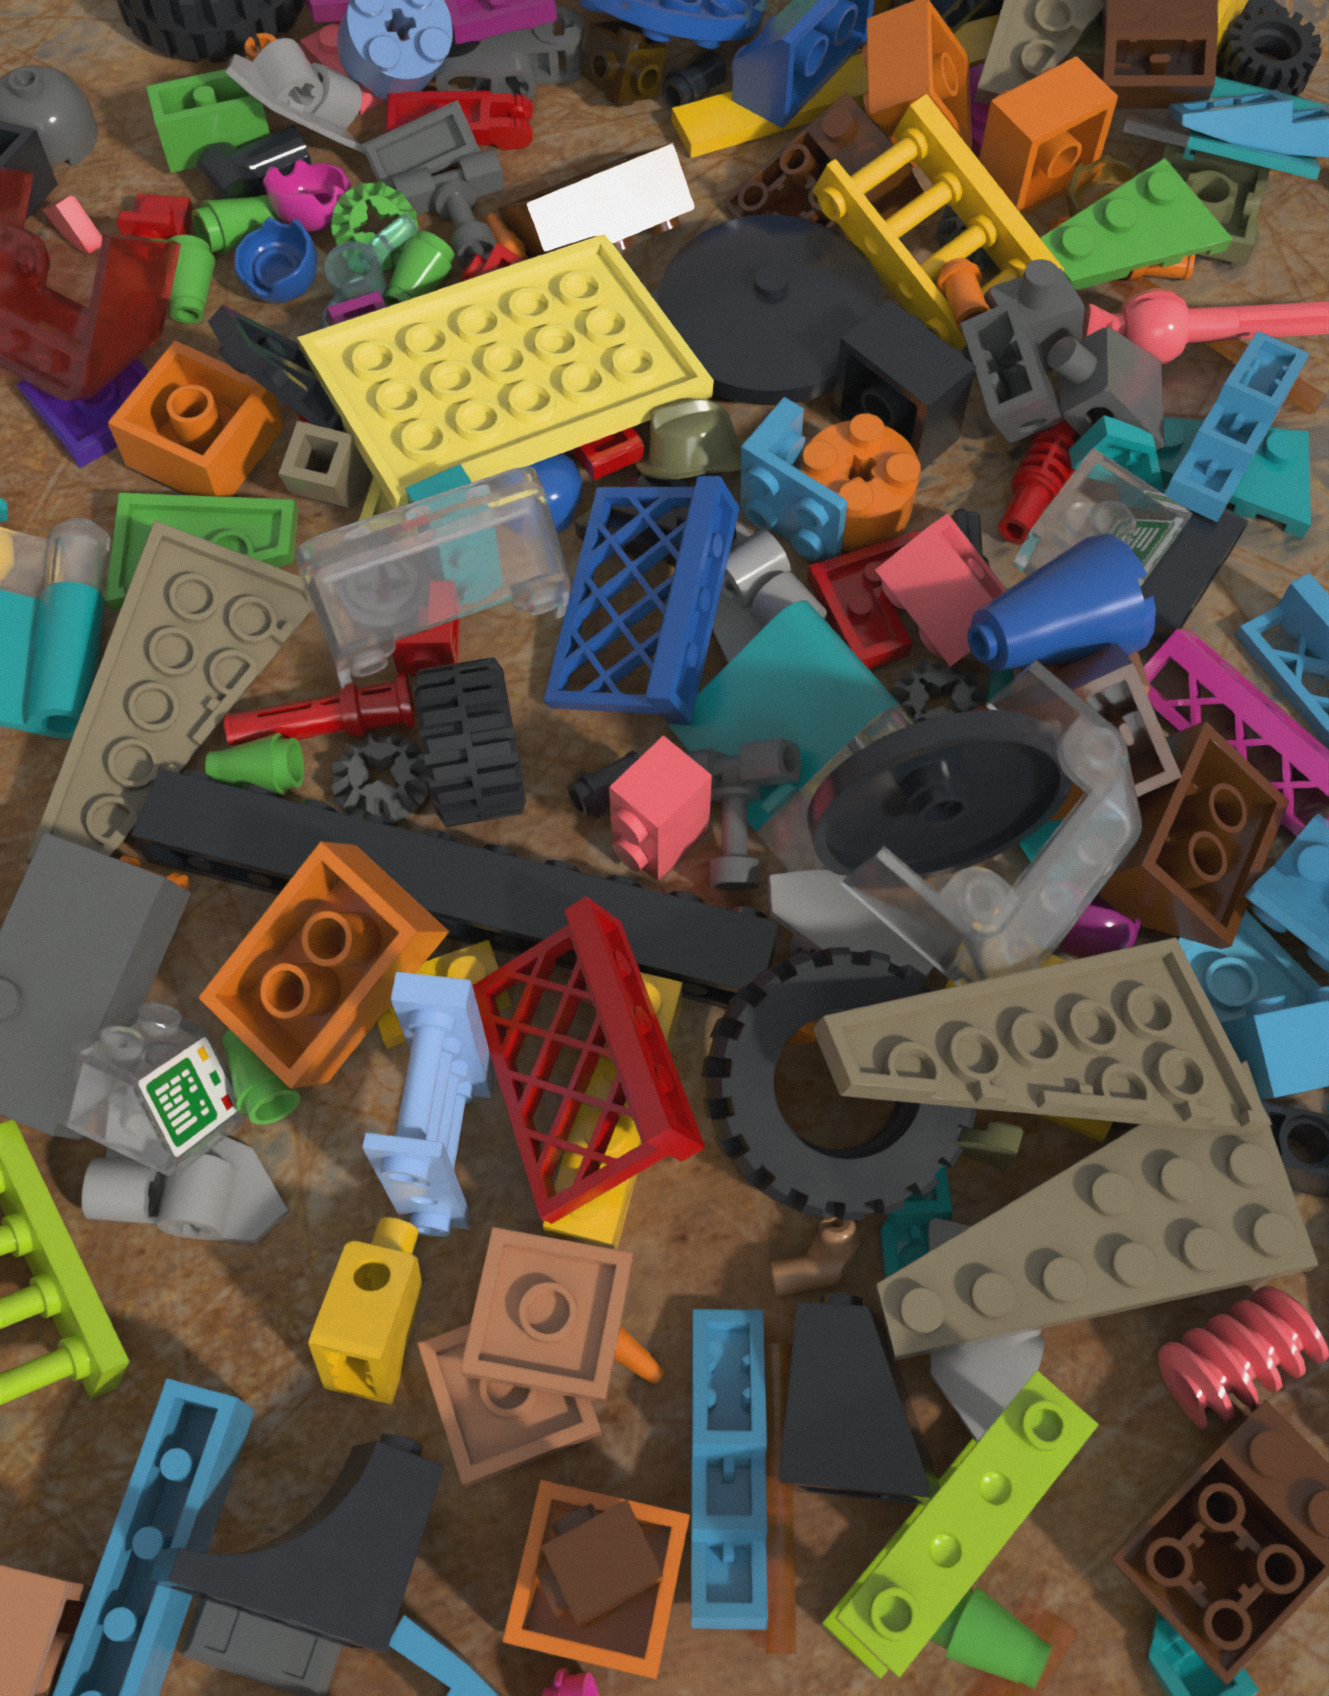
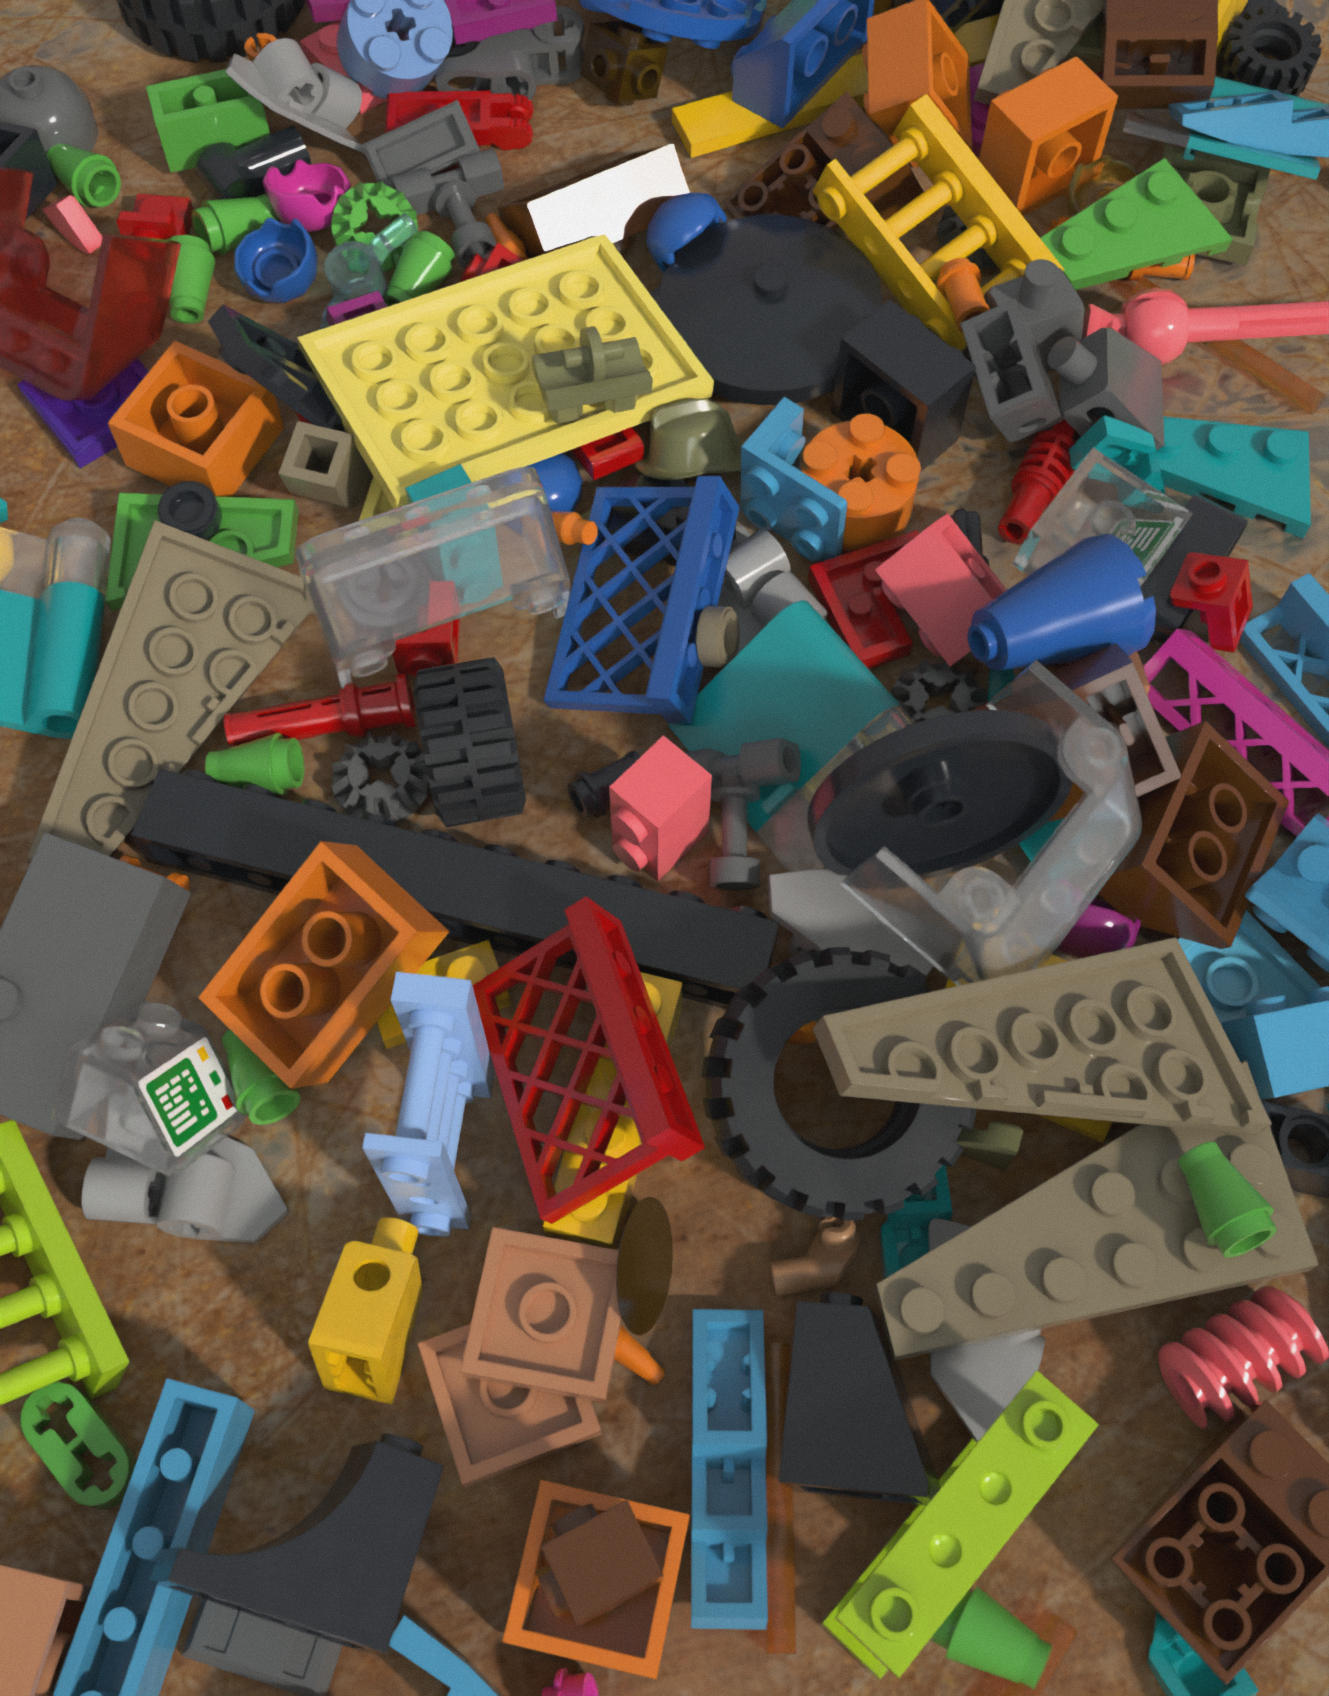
(65, 1457): none -> bright green beam
(85, 174): none -> bright green cone
(191, 509): none -> black tile
(574, 529): none -> orange piece
(591, 374): none -> olive hips
(644, 1266): none -> dark brown sticker
(678, 223): none -> blue hair
(690, 83): black pin -> none
(717, 636): none -> dark tan tile
(1220, 591): none -> red bracket
(1226, 1203): none -> bright green cone
(1236, 426): dark azure slope -> none

